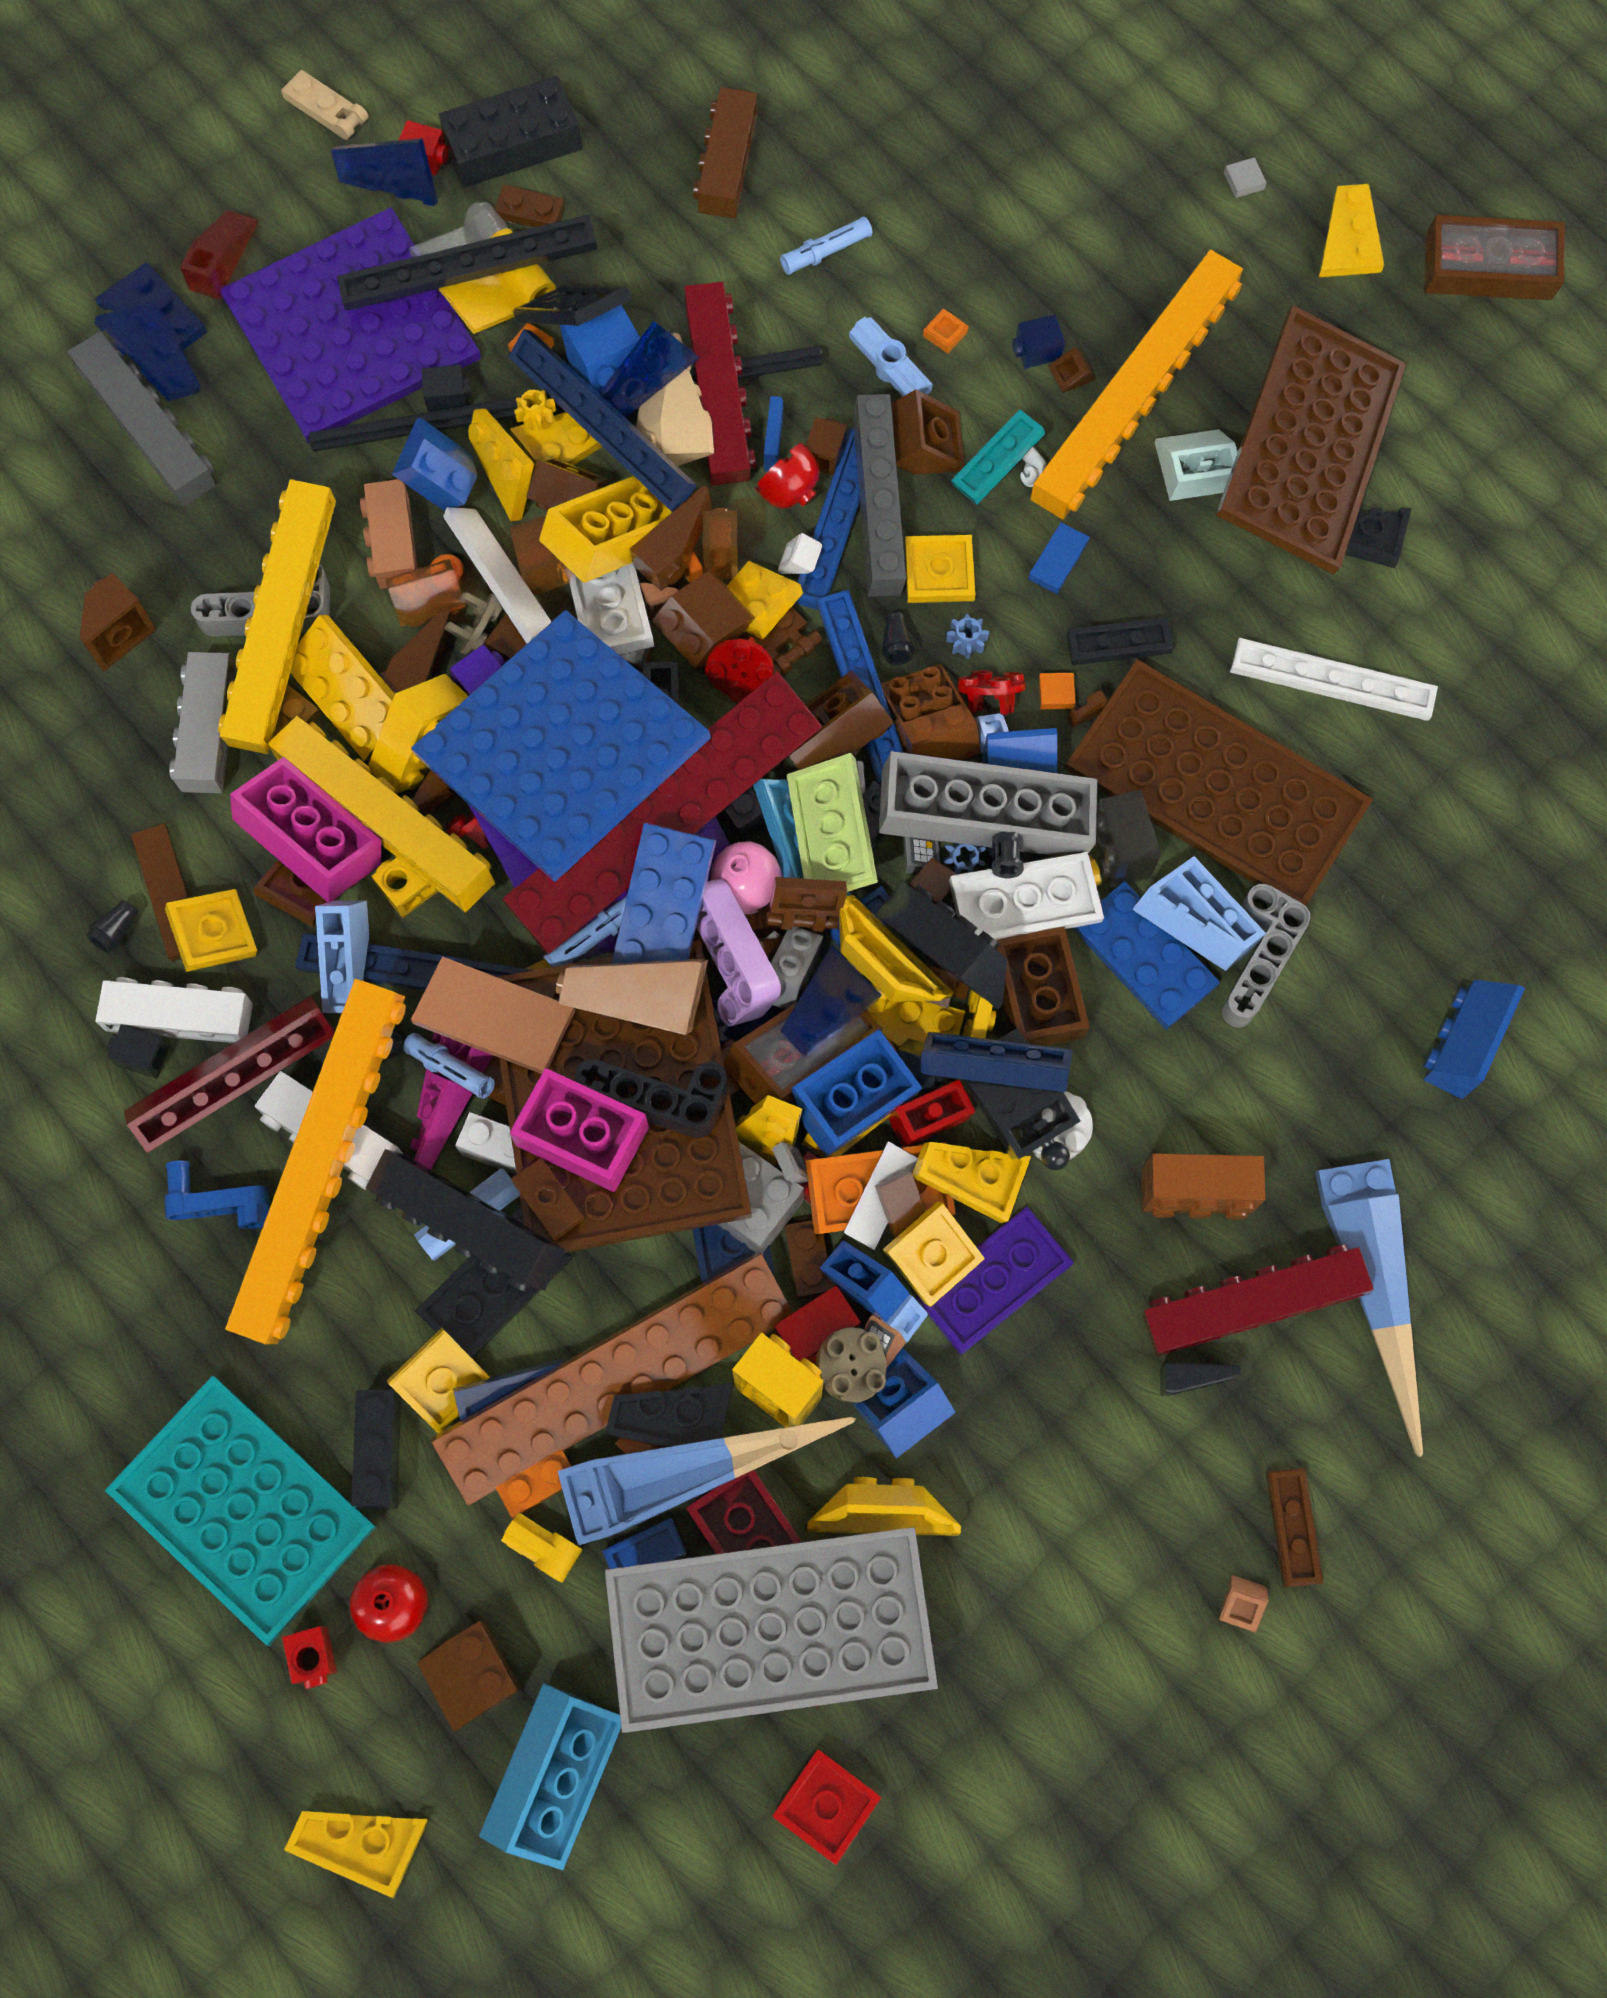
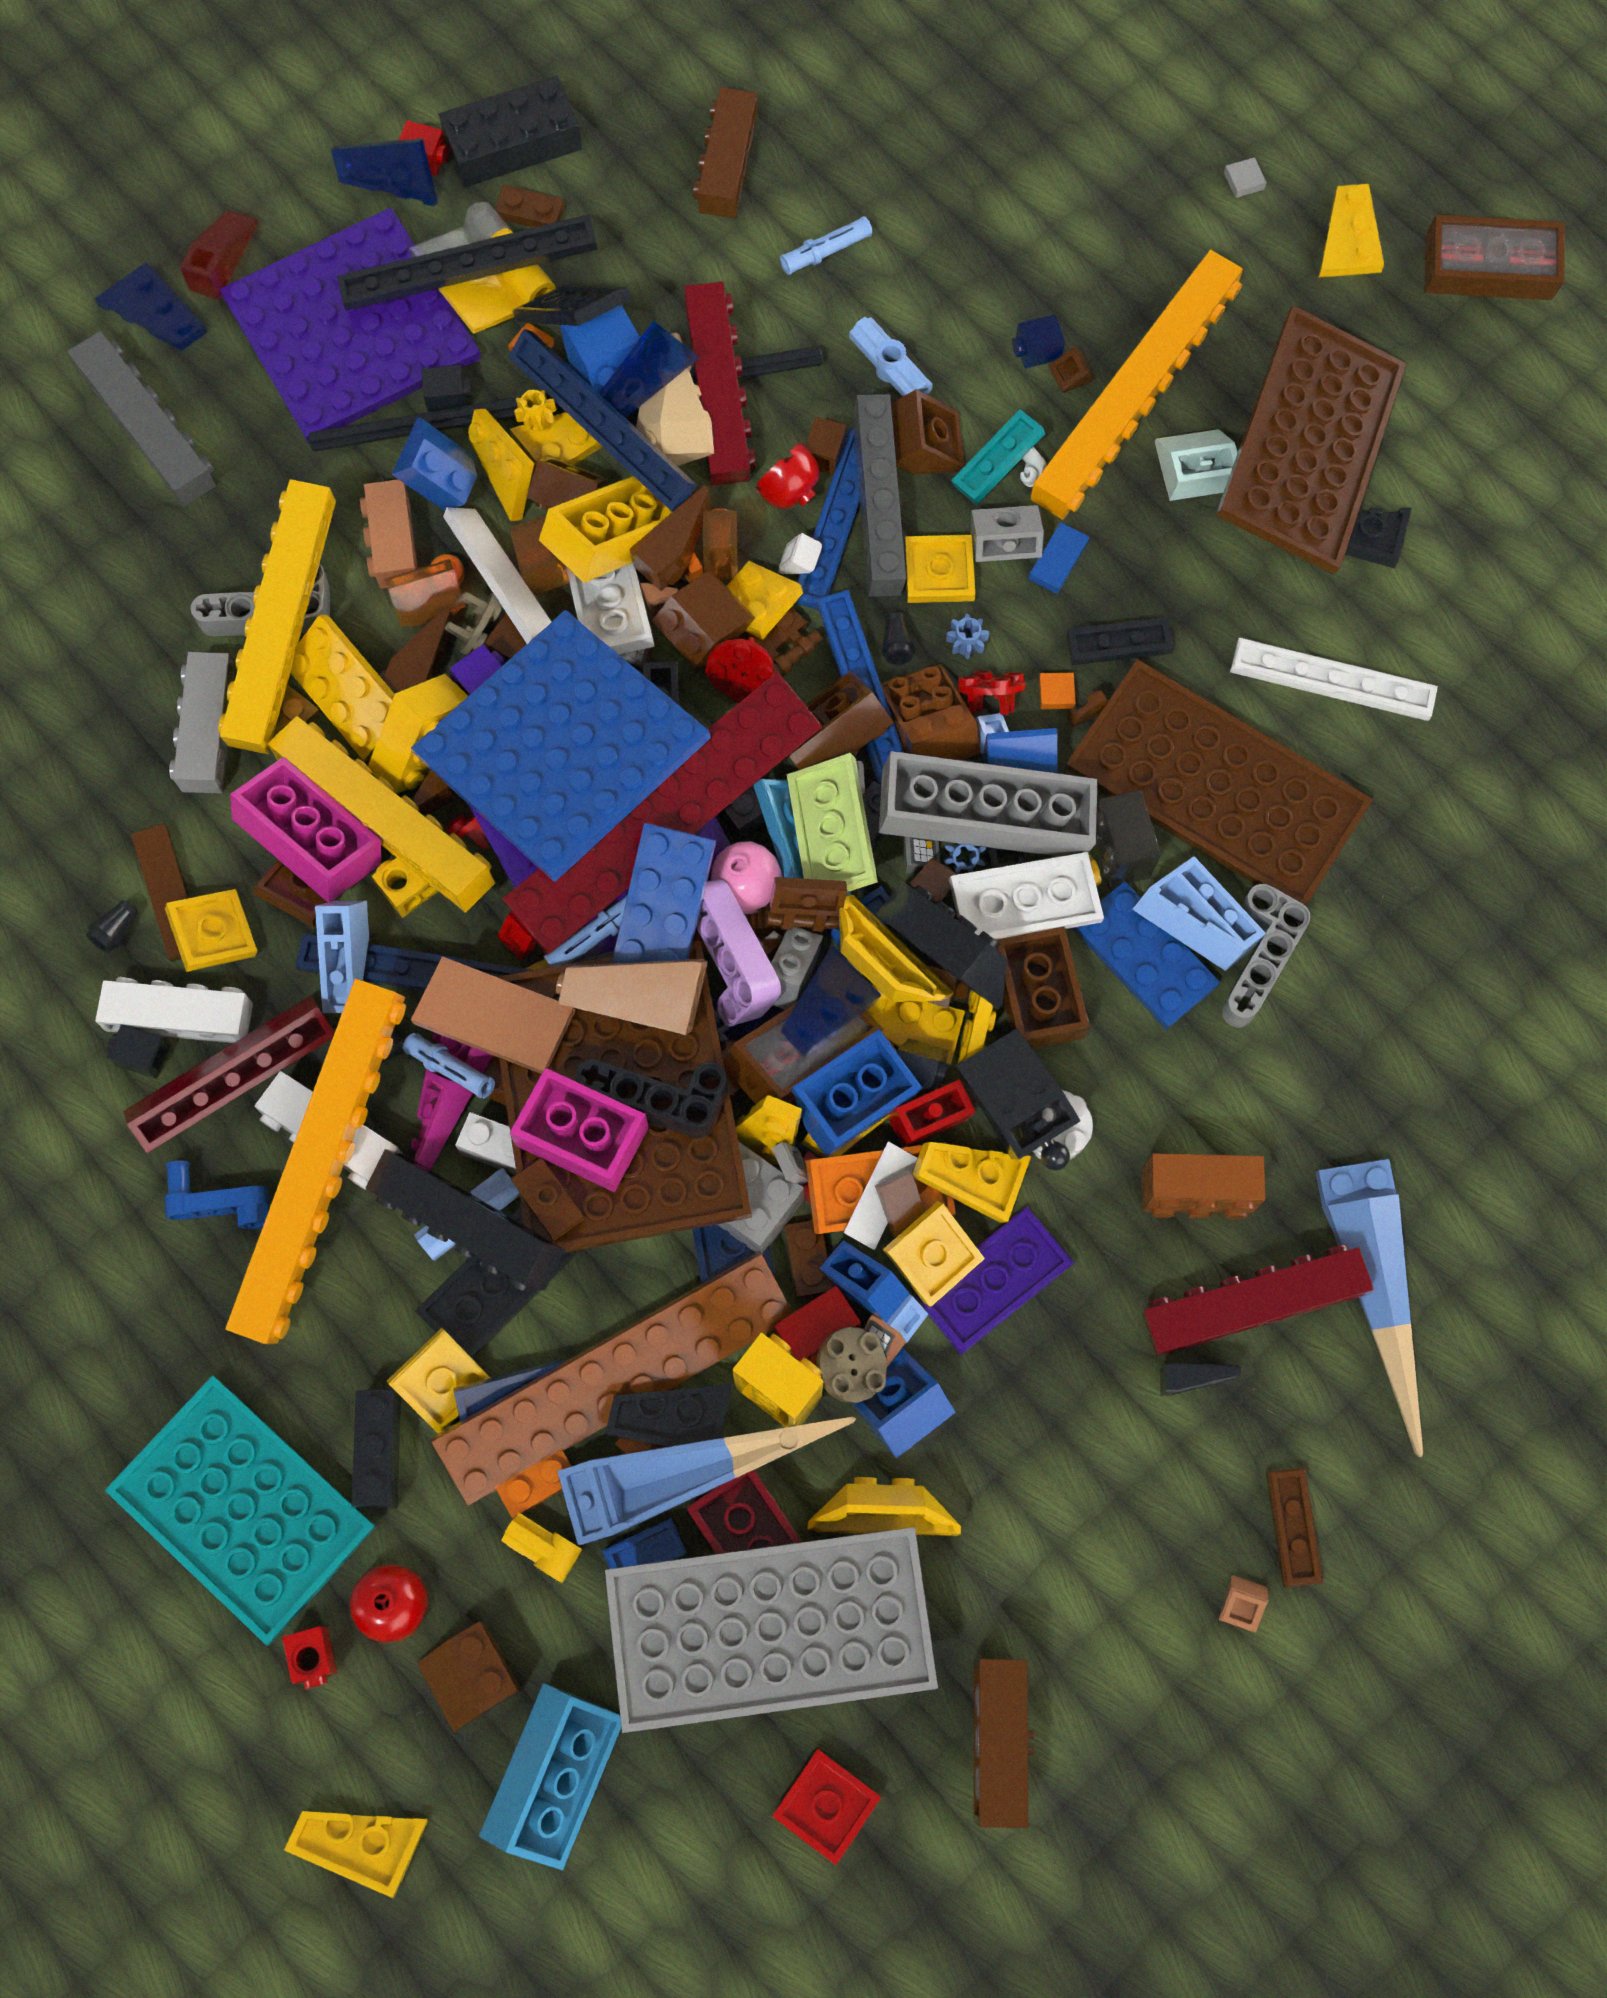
(112, 621): reddish brown slope -> none
(152, 345): clear blue wing -> none
(324, 104): tan plate -> none
(516, 937): none -> red plate
(773, 432): blue tile -> none
(945, 331): orange tile -> none
(996, 1061): dark blue slope -> none
(1001, 1743): none -> reddish brown brick
(1007, 533): none -> light grey brick
(1007, 855): black bush -> none
(1471, 1036): blue slope -> none

